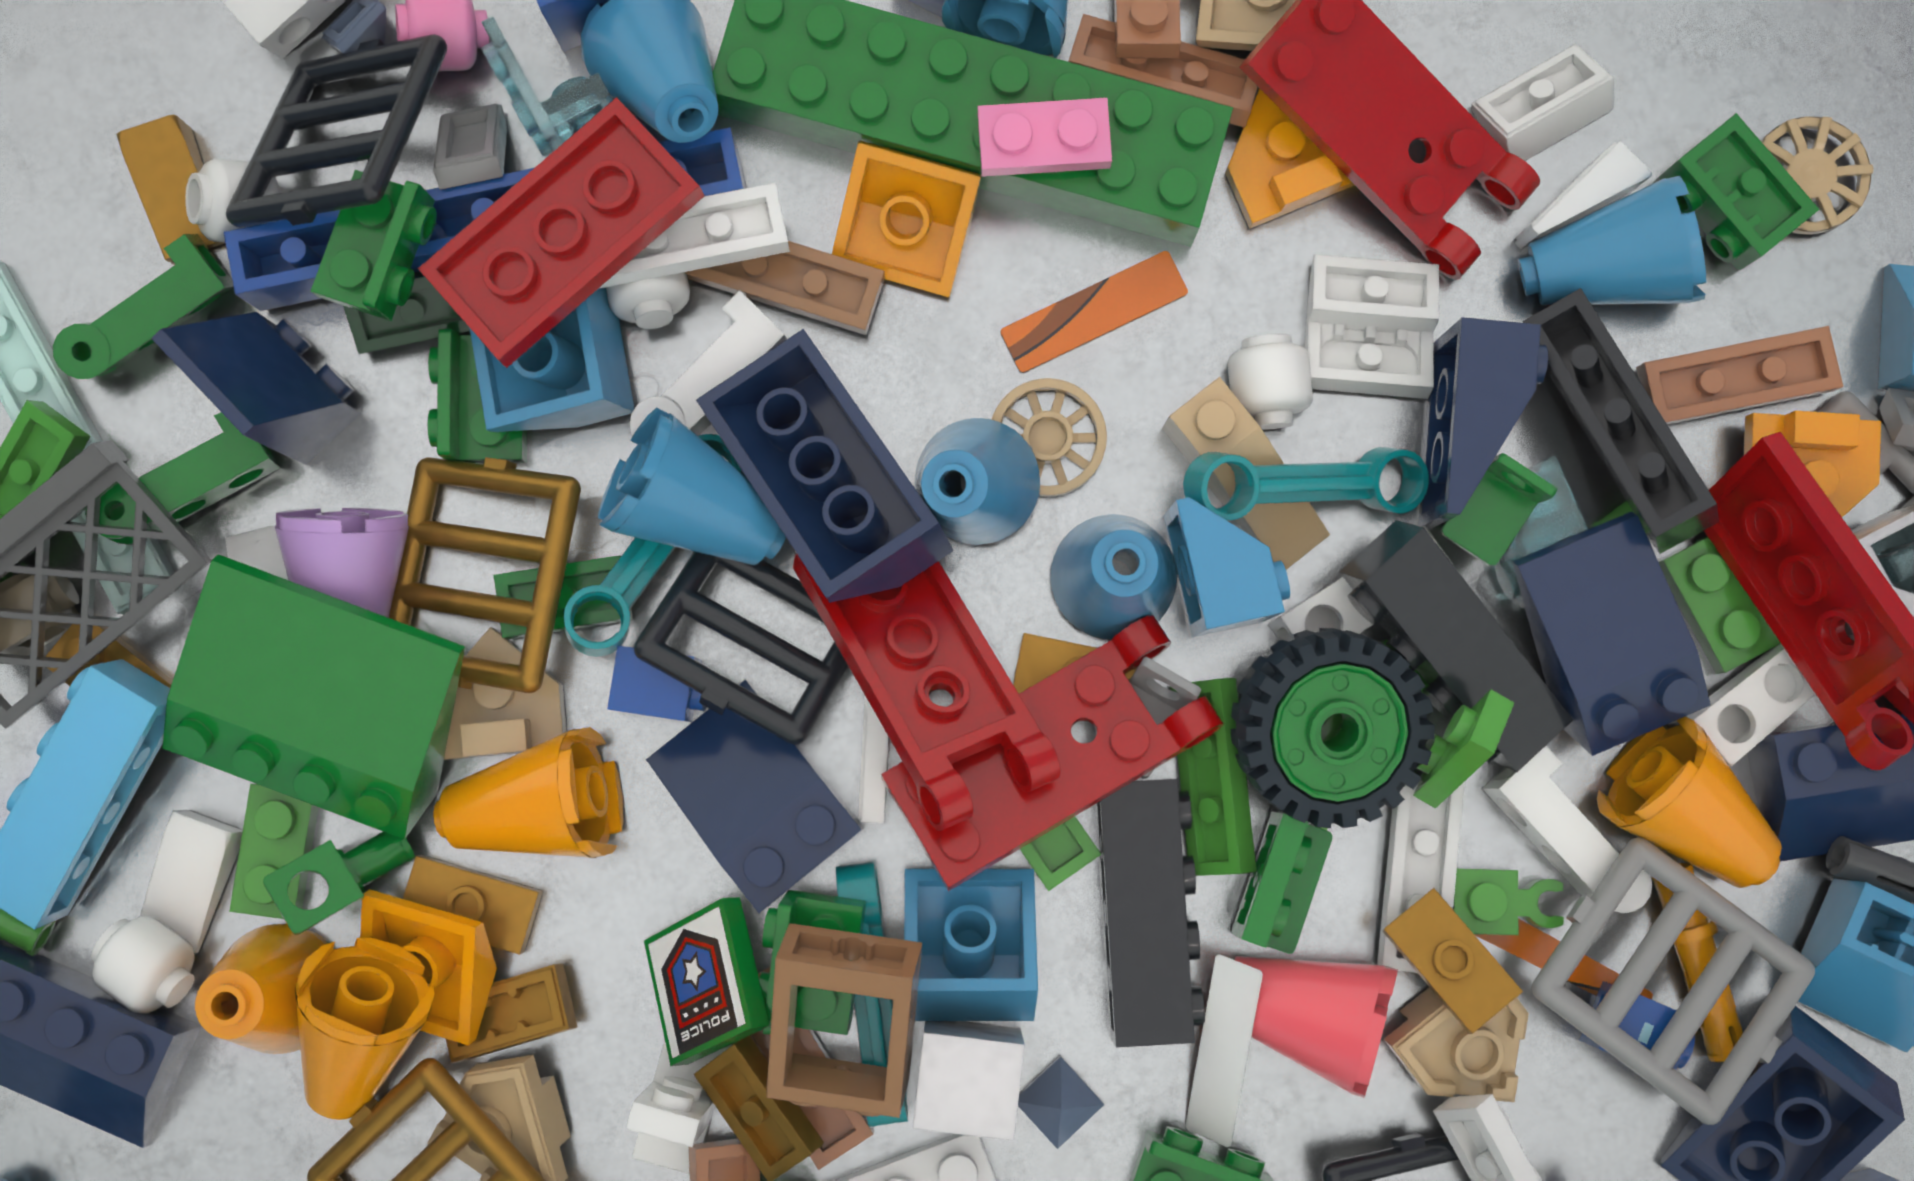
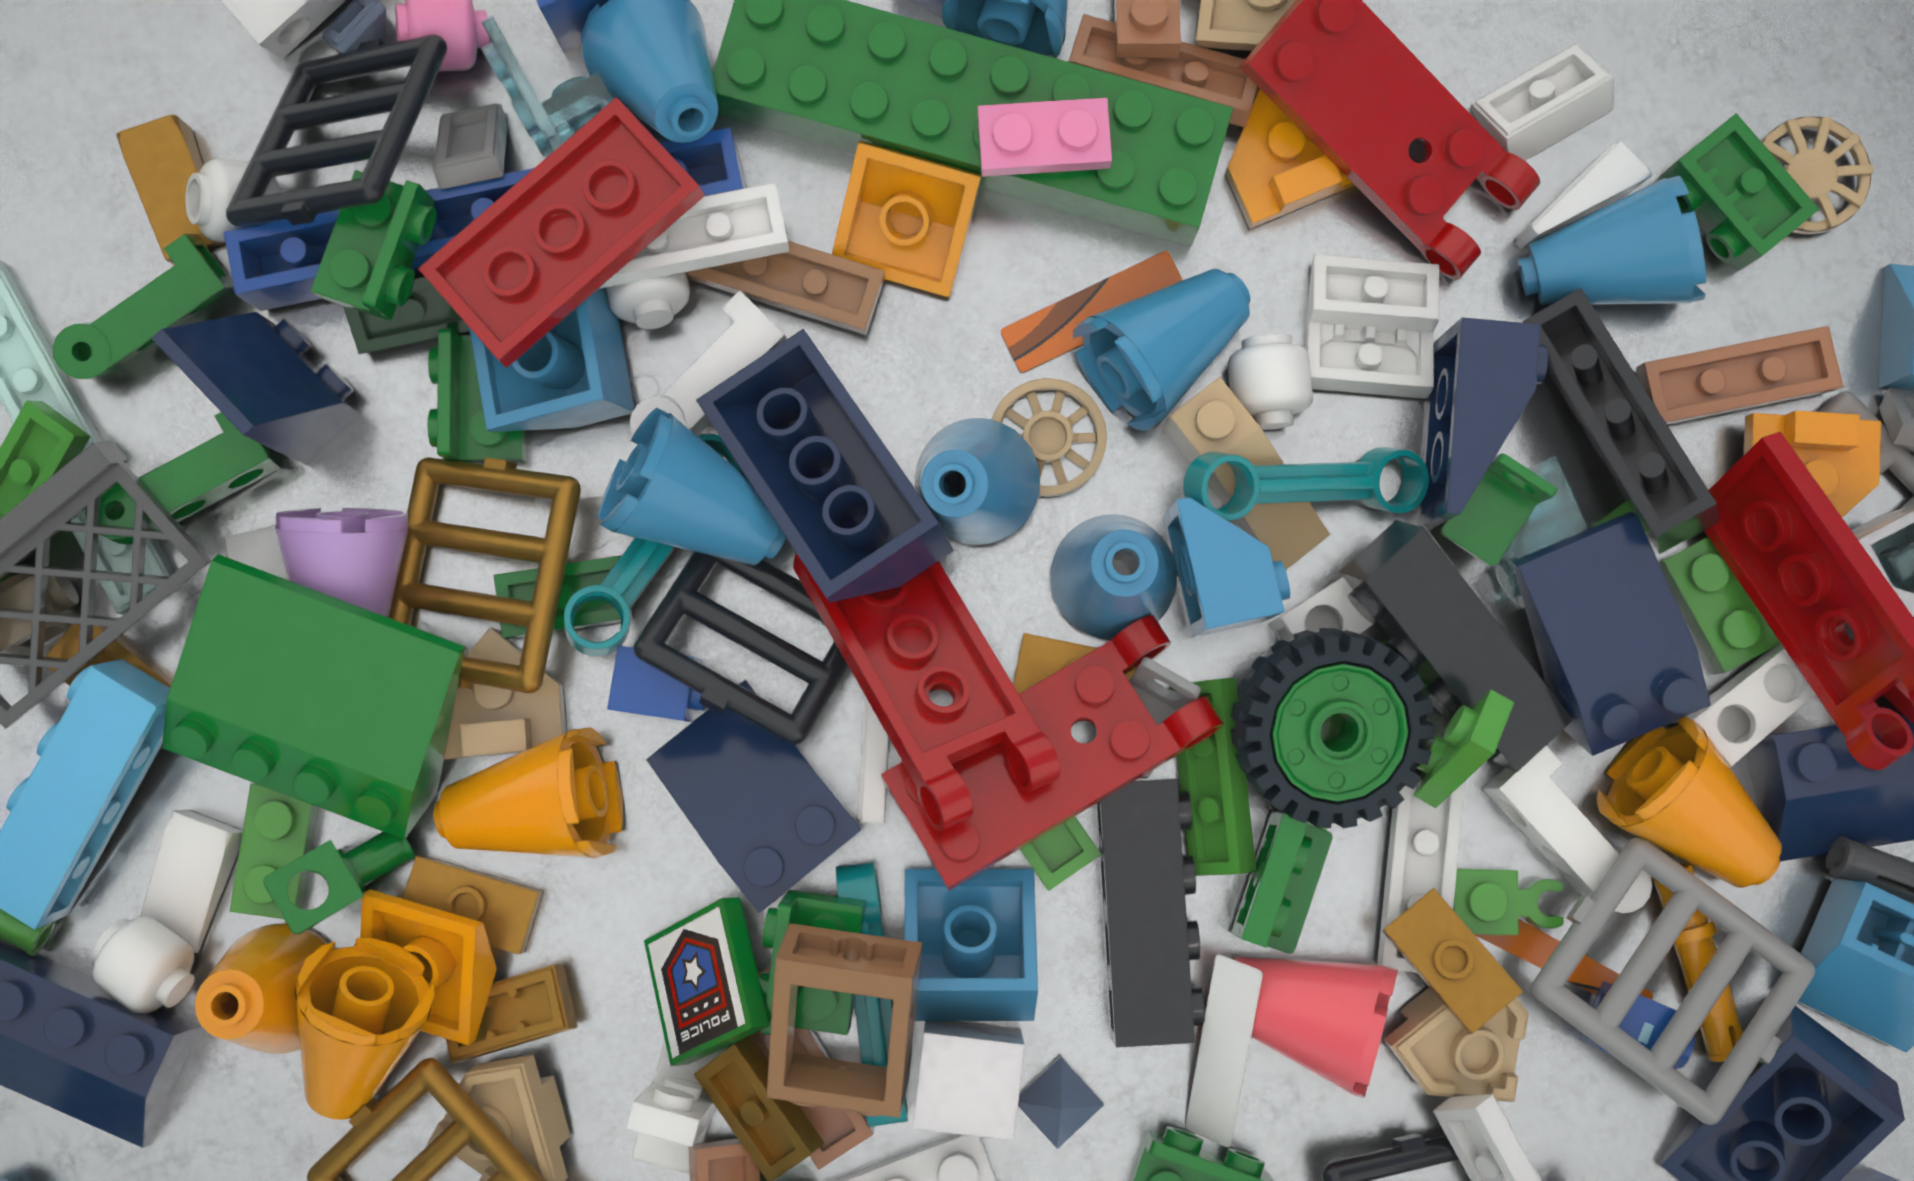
(1161, 343): none -> dark azure cone

